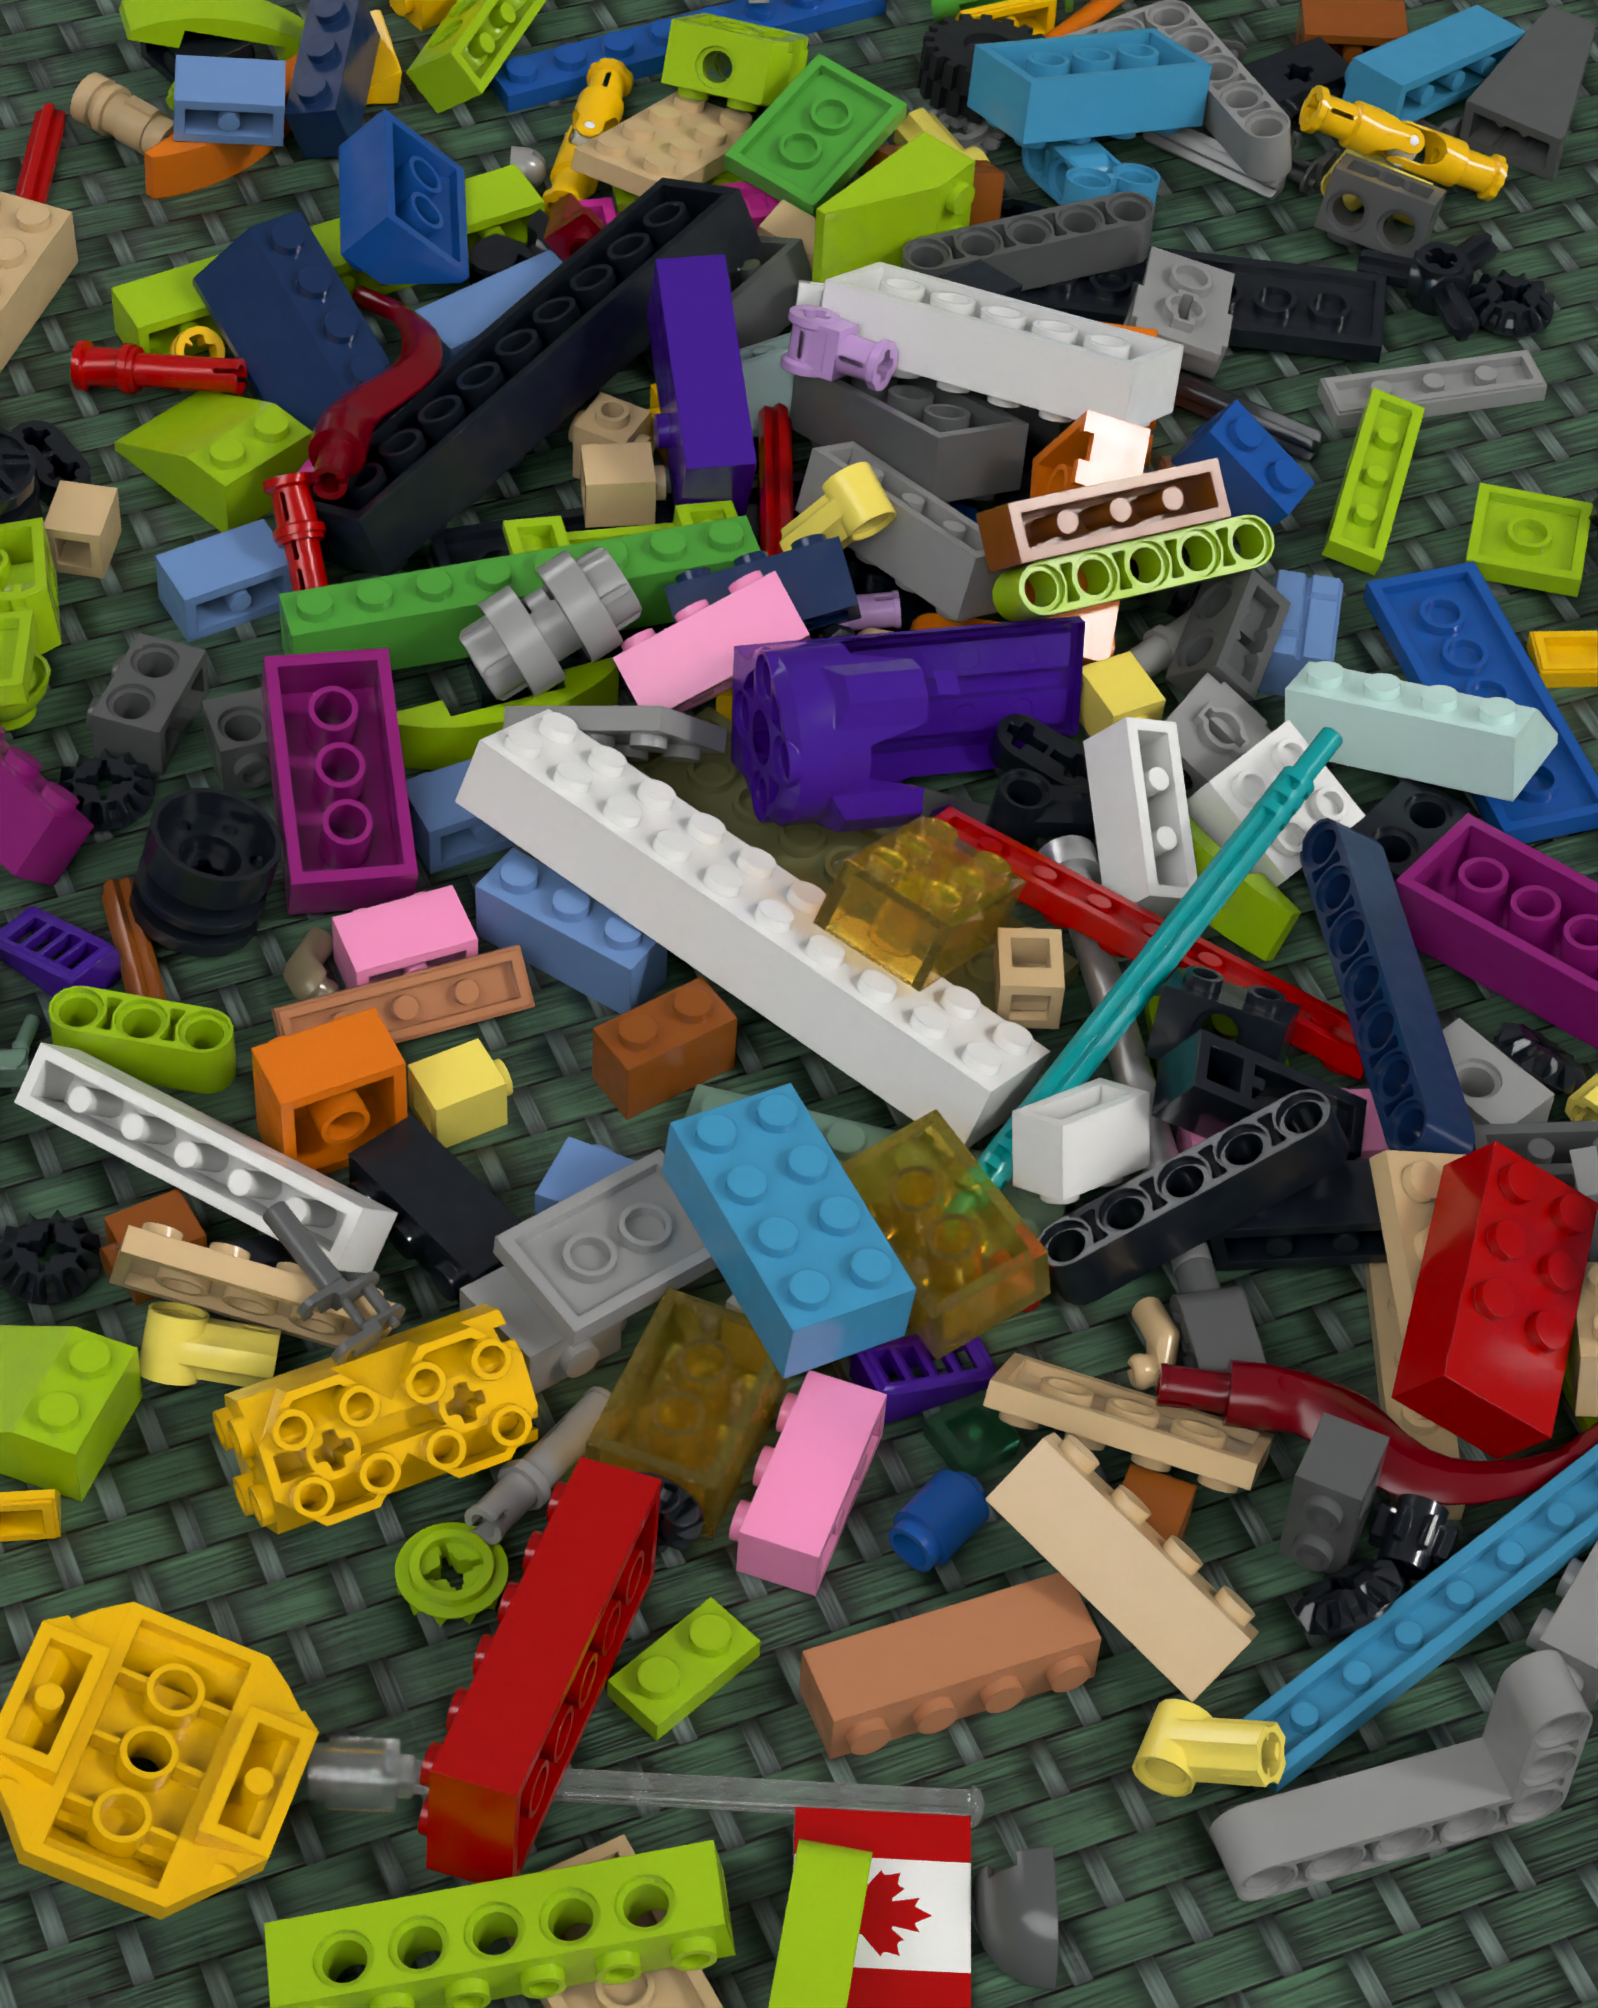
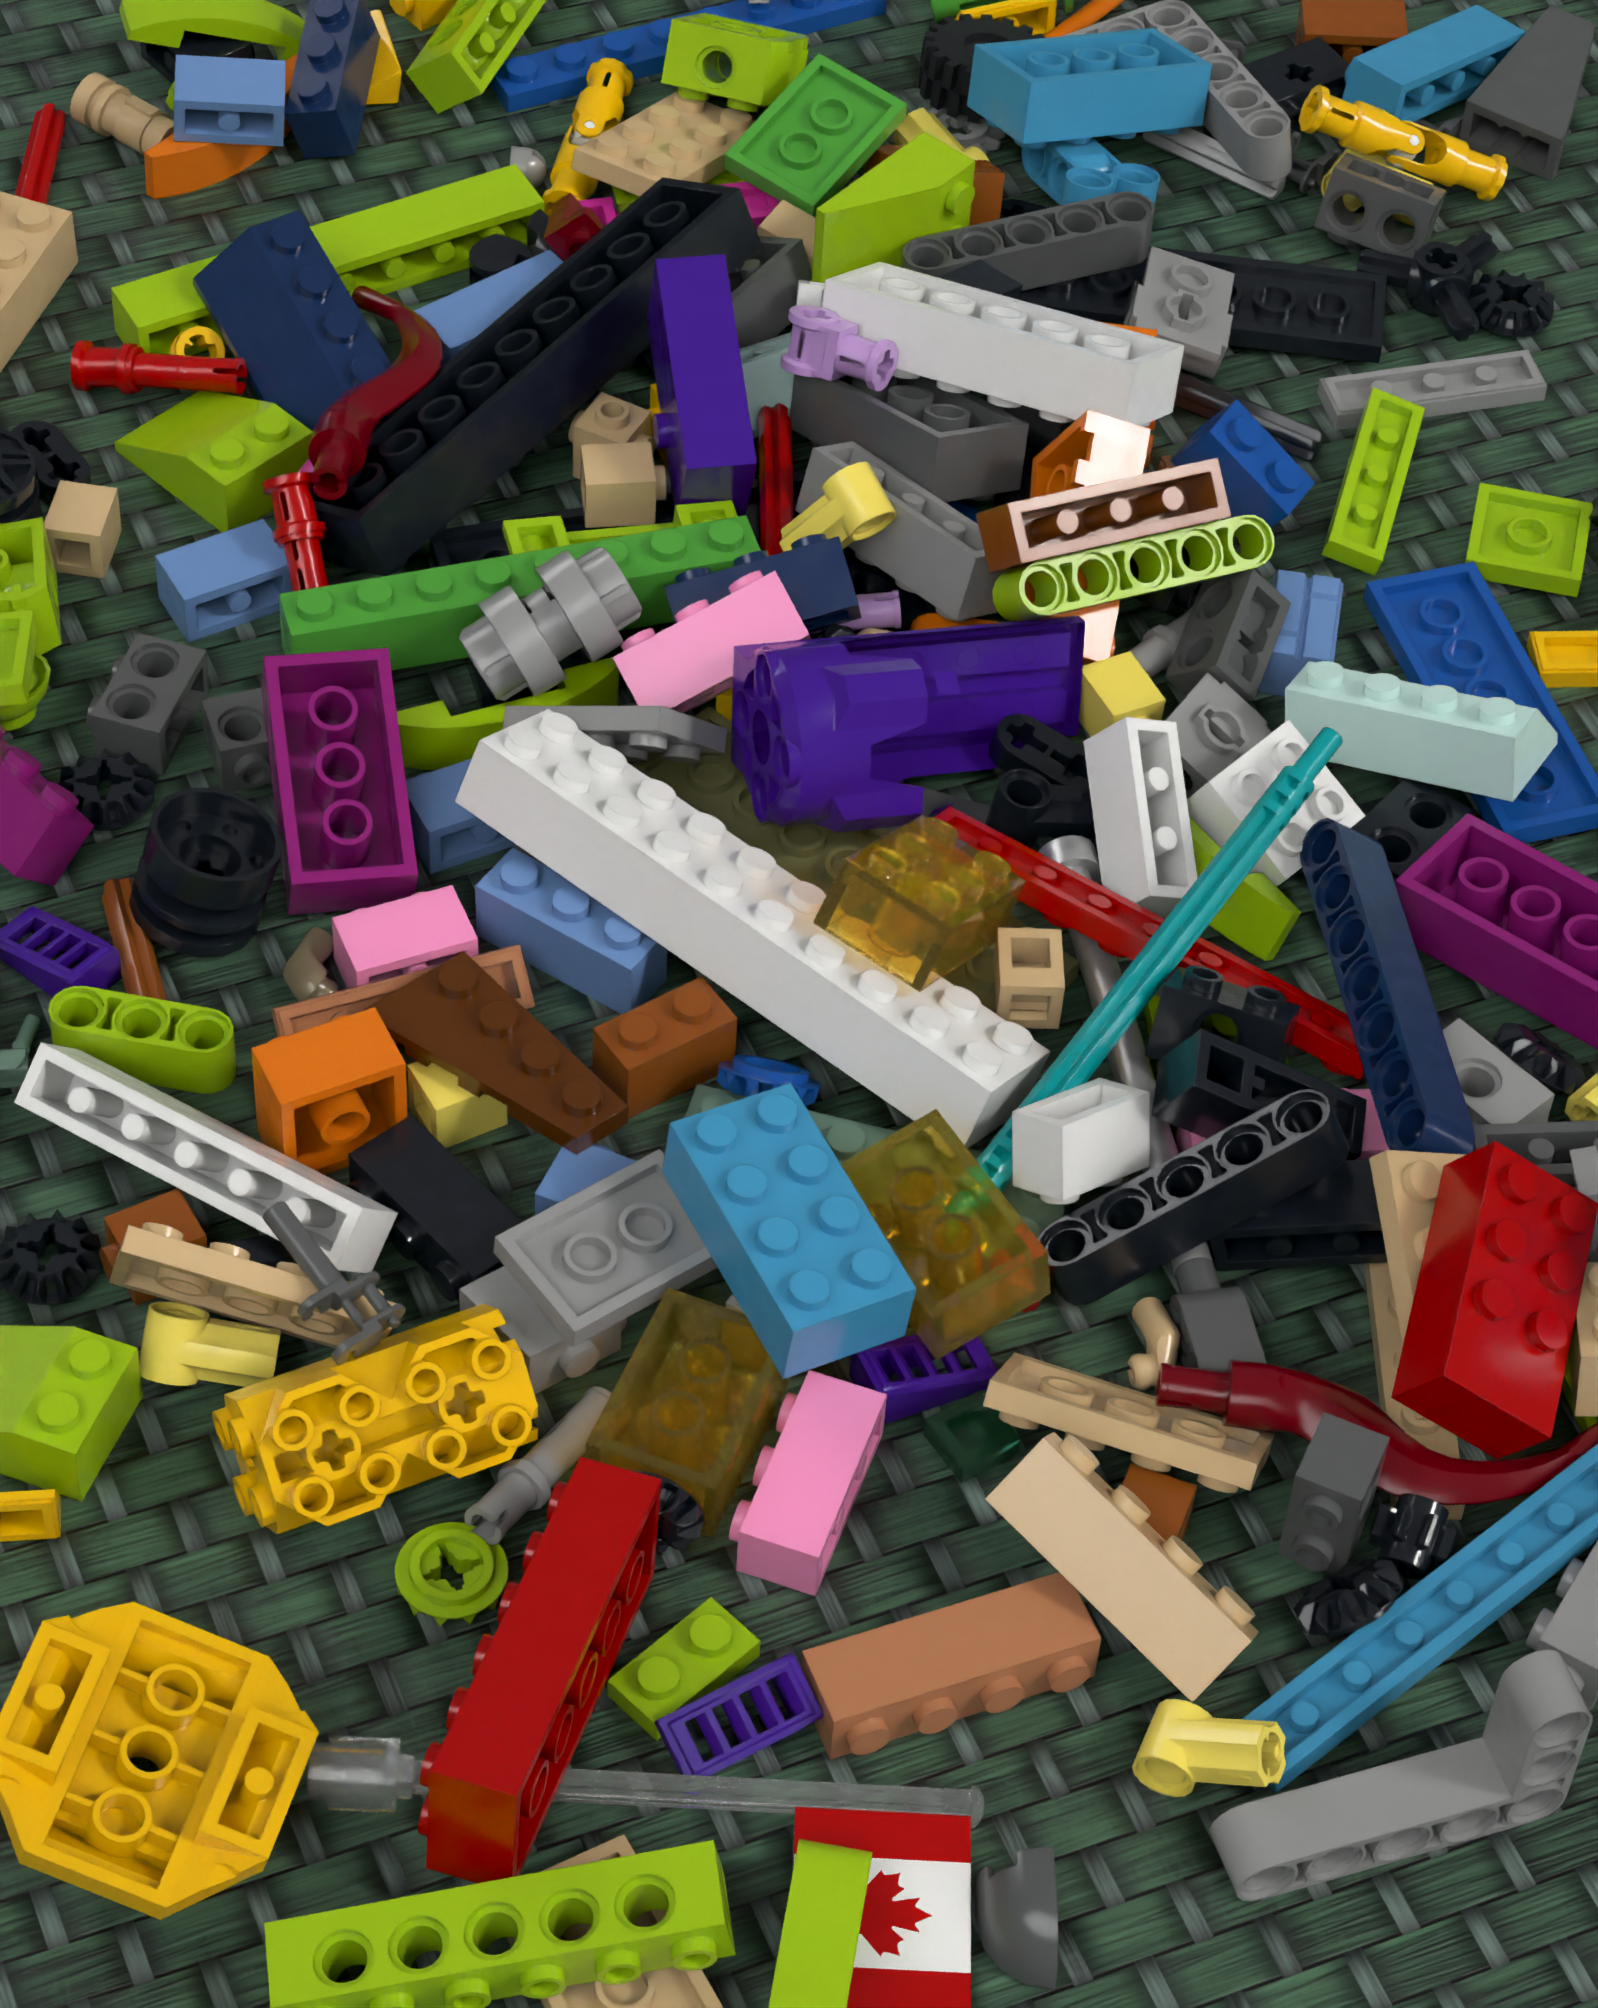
(401, 206): blue slope -> none
(500, 1050): none -> reddish brown wing
(756, 1074): none -> blue gear
(793, 1692): none -> dark purple slope
(939, 1519): blue brick -> none

